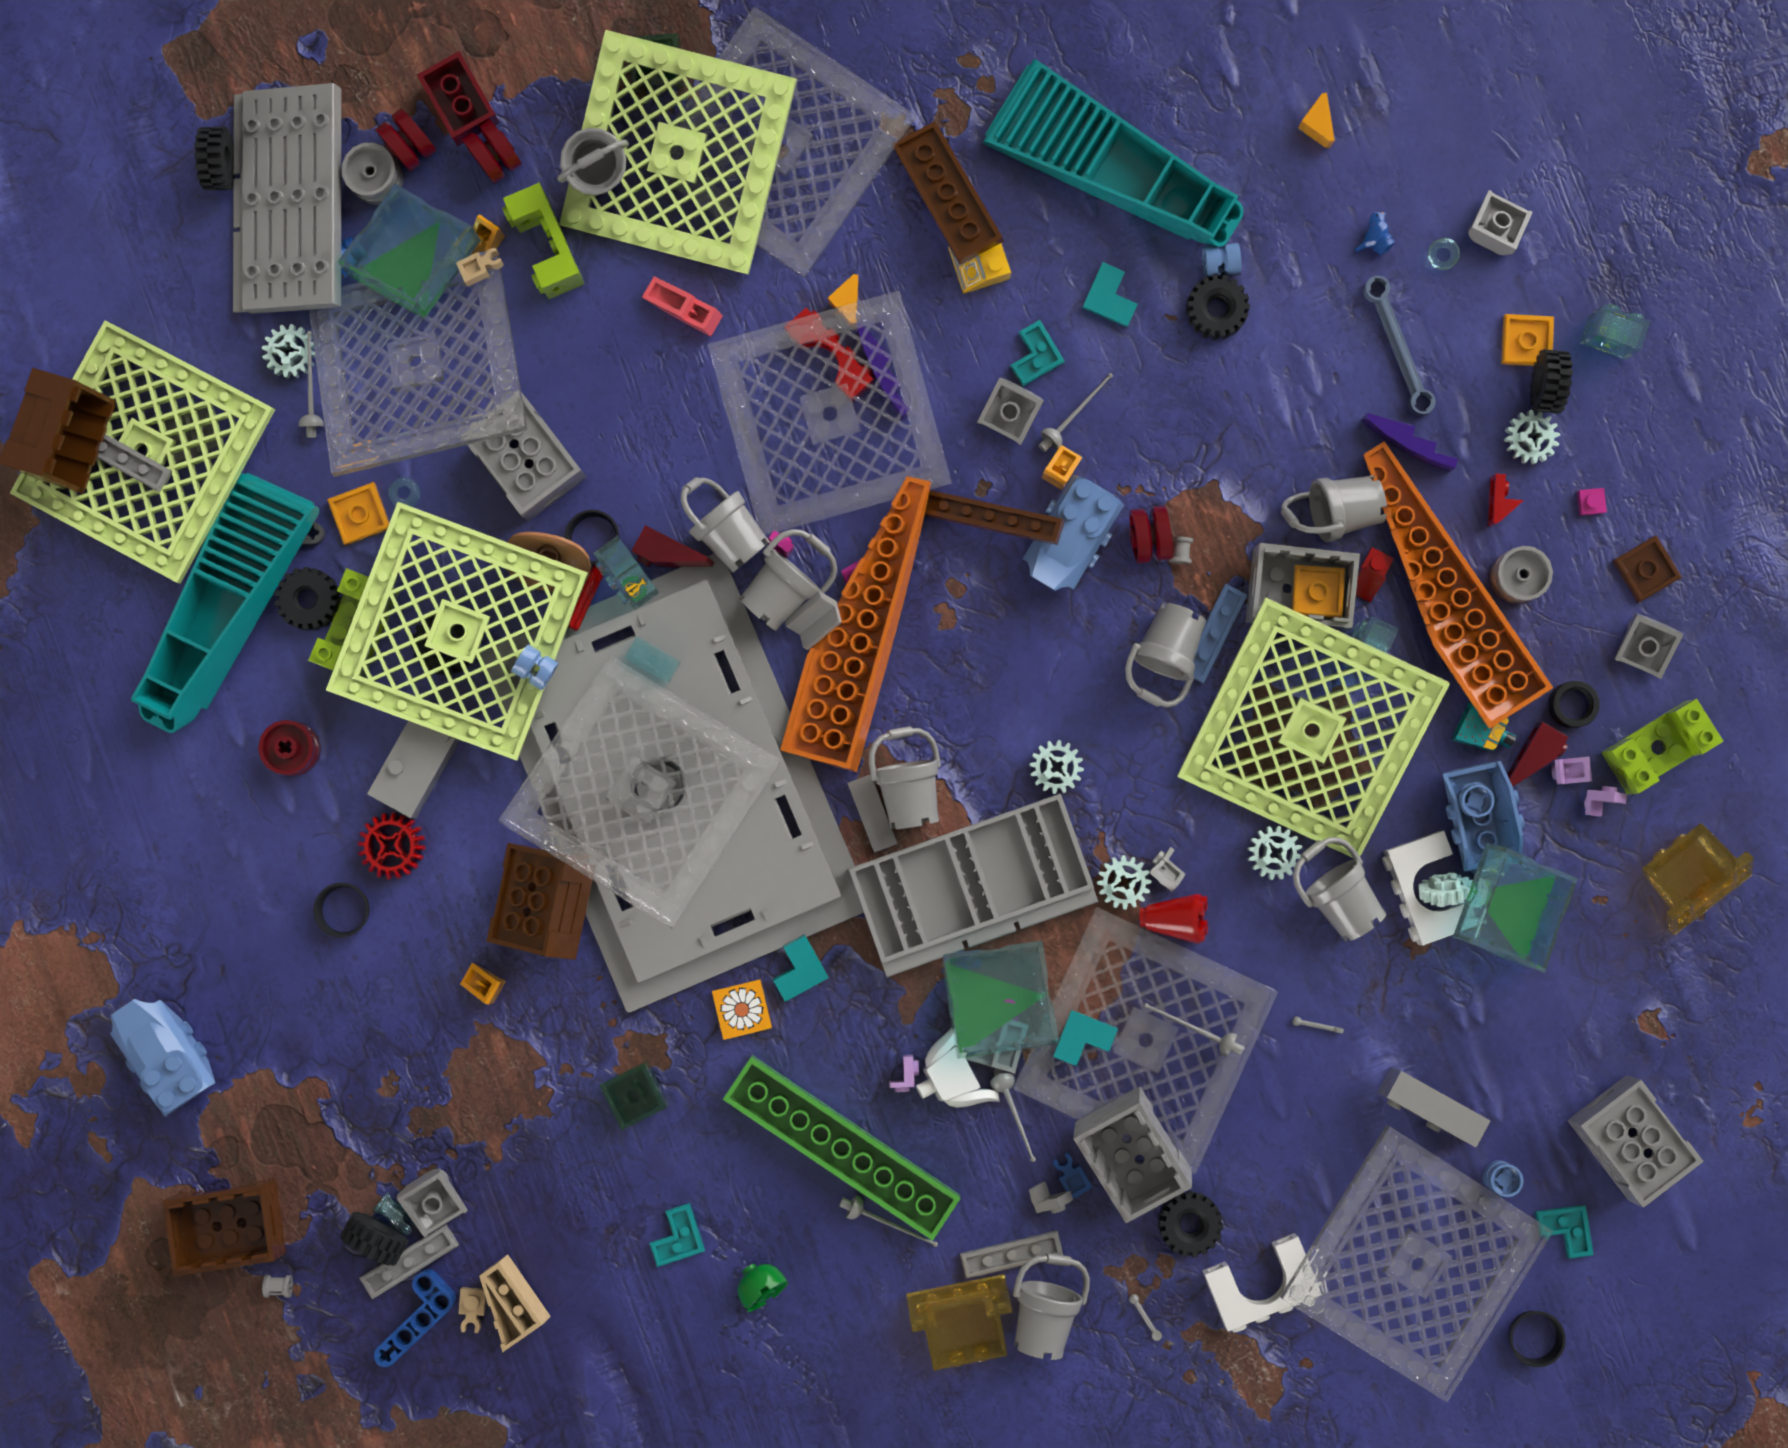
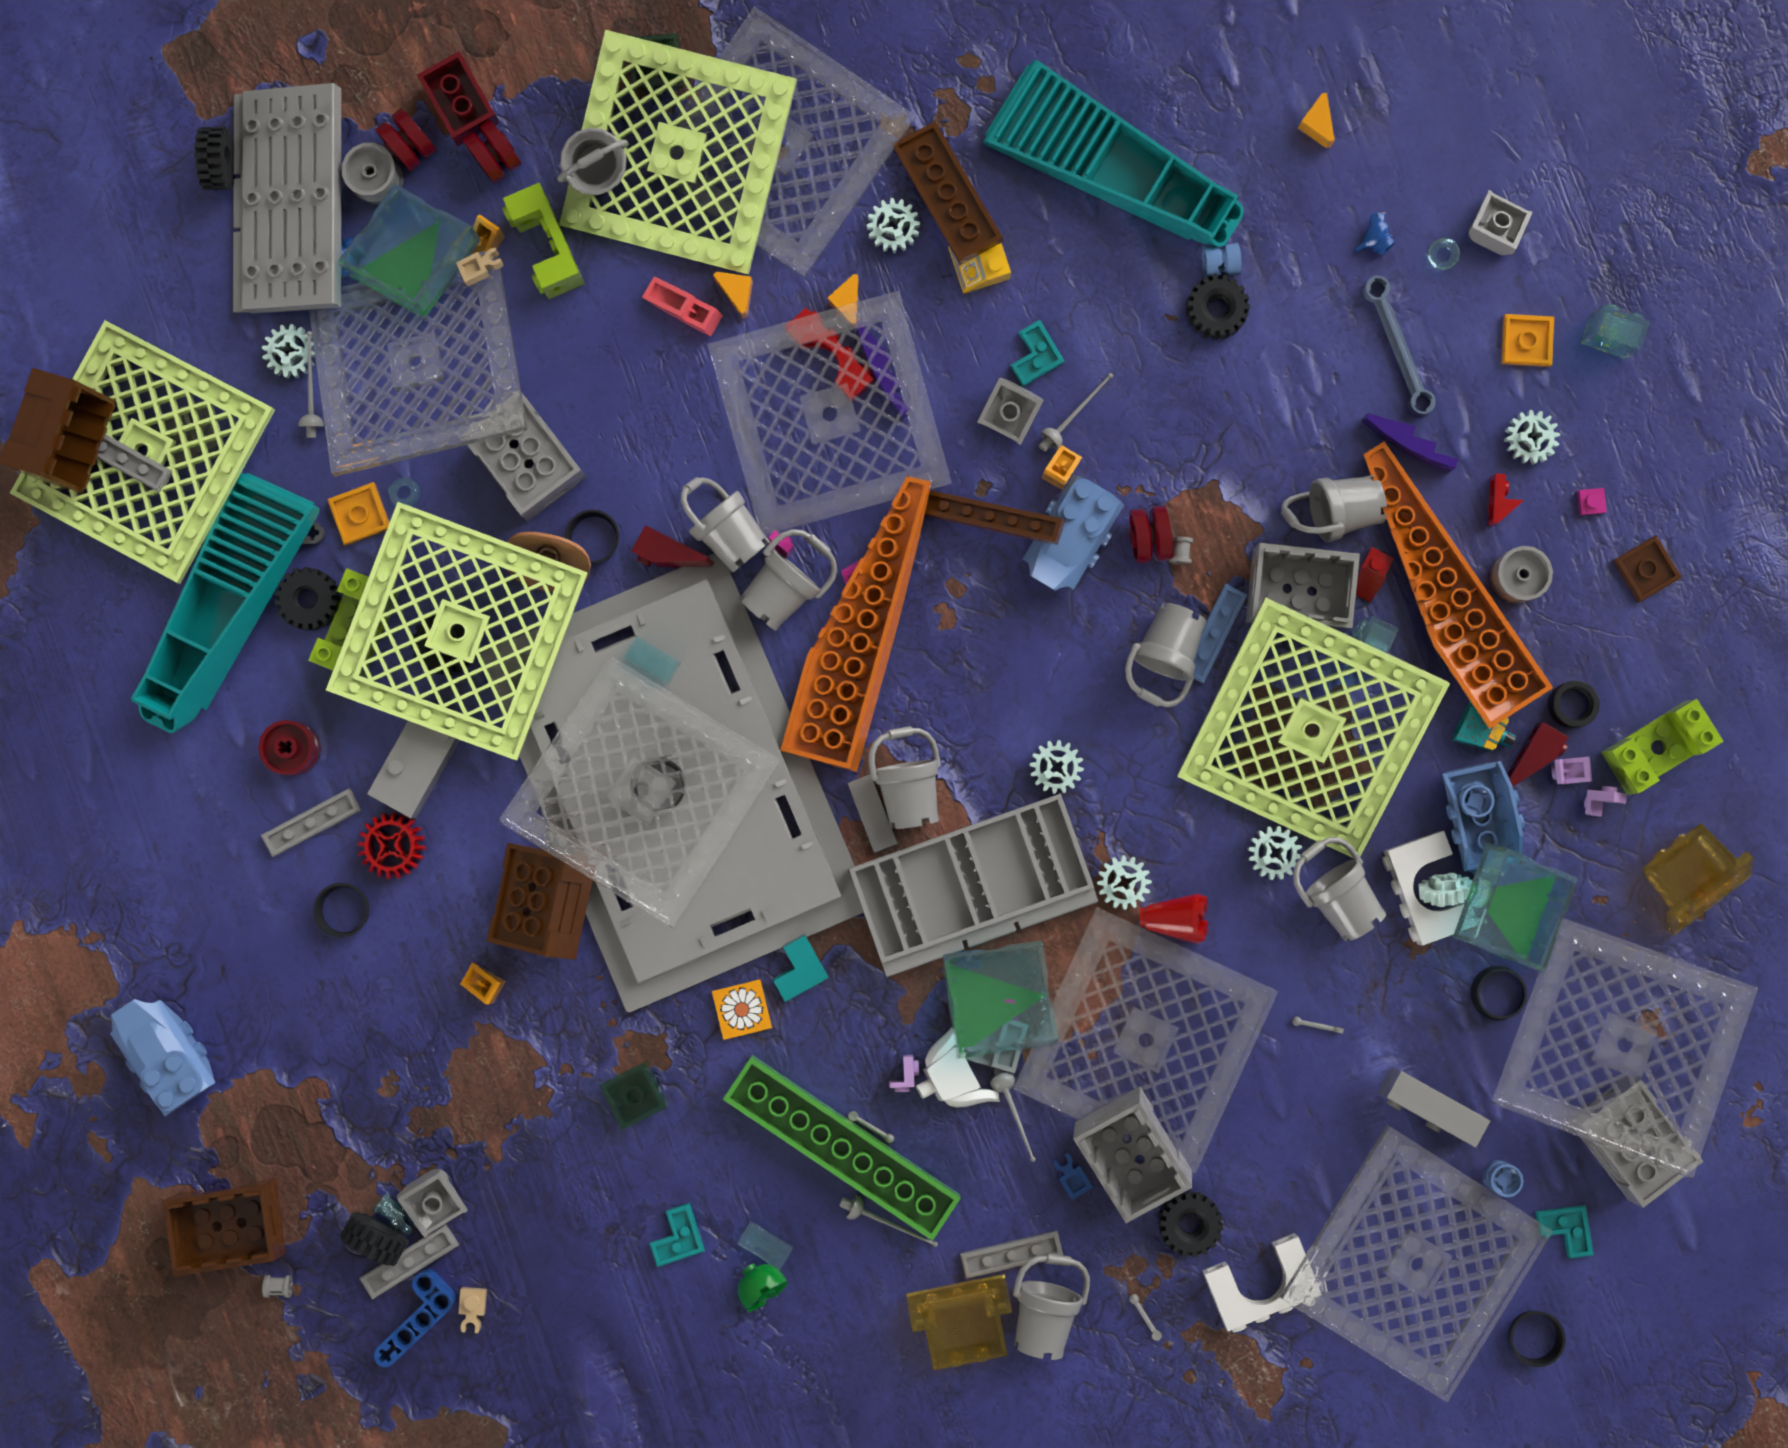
(311, 822): none -> light grey tile
(512, 1302): tan wedge -> none
(526, 663): medium blue wheel -> none
(585, 598): red axle -> none
(624, 573): clear light blue brick -> none
(737, 289): none -> light orange slope
(765, 1245): none -> clear light blue plate
(814, 619): light grey panel -> none
(853, 1116): none -> light grey hinge
(902, 221): none -> light aqua gear
(1044, 1201): light grey bracket -> none
(1081, 1030): teal tile -> none
(1103, 297): teal tile -> none
(1165, 871): light grey bracket -> none
(1226, 1043): light grey sword -> none
(1318, 590): light orange tile -> none
(1475, 992): none -> black tyre
(1551, 381): black tyre -> none
(1648, 645): light grey slope -> none
(1737, 1000): none -> clear plate

